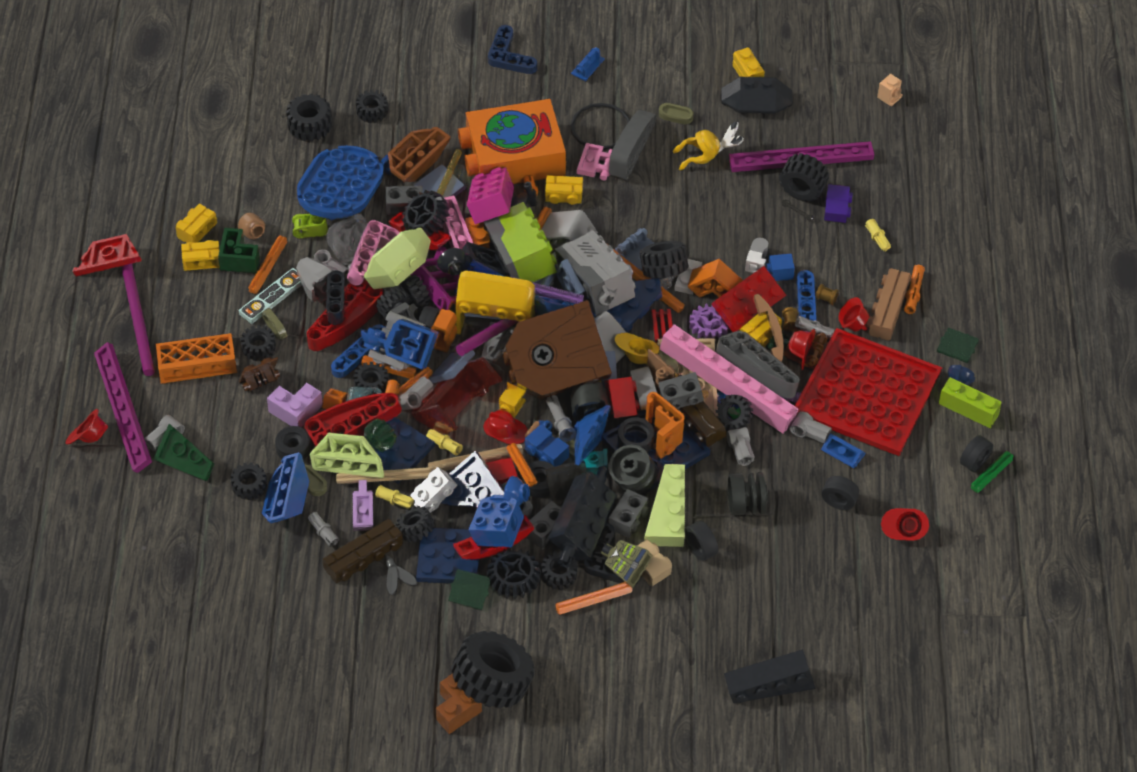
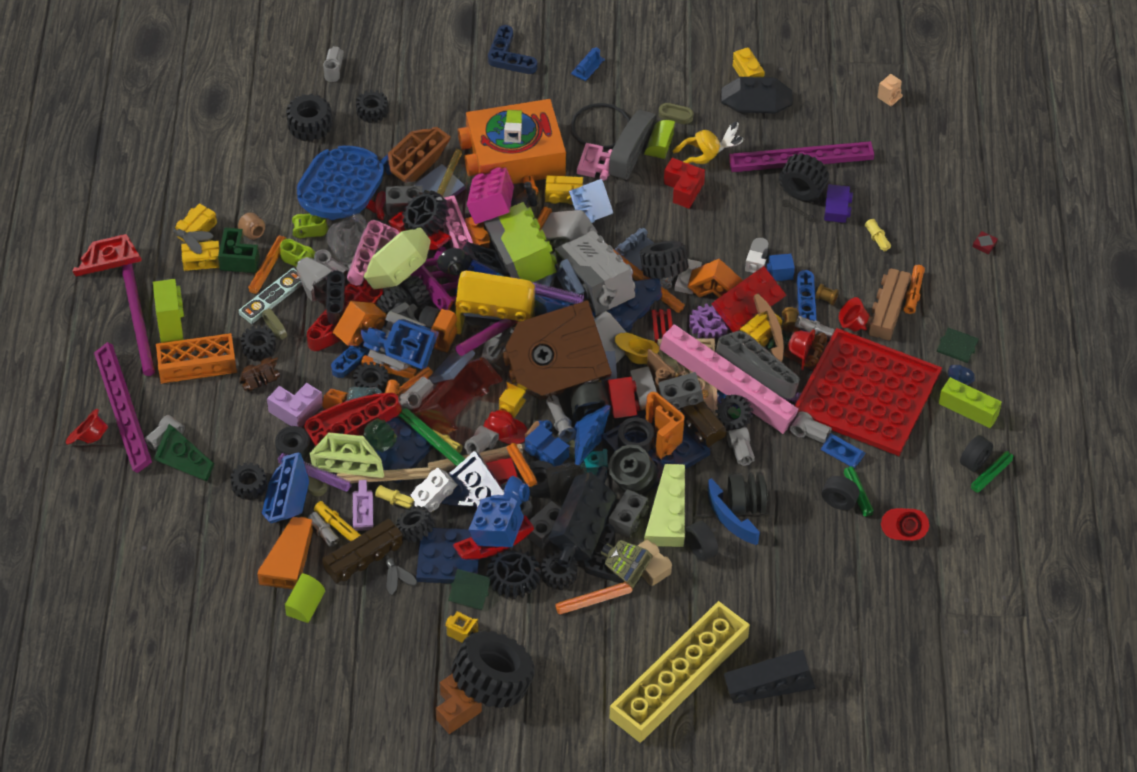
(168, 310): none -> lime wedge
(192, 239): none -> dark grey piece
(288, 556): none -> orange slope
(293, 252): none -> lime piece
(304, 598): none -> lime brick
(323, 476): none -> medium lavender axle
(333, 64): none -> light grey piece
(337, 522): none -> yellow pin
(357, 317): none -> orange brick
(377, 207): none -> red piece
(429, 435): none -> green axle
(460, 626): none -> yellow window
(481, 440): none -> light grey piece
(513, 125): none -> white leg
(592, 200): none -> light blue hinge
(660, 139): none -> lime brick
(679, 671): none -> light yellow brick
(685, 180): none -> red brick
(743, 530): none -> blue slope
(863, 501): none -> green axle
(985, 242): none -> dark red tile

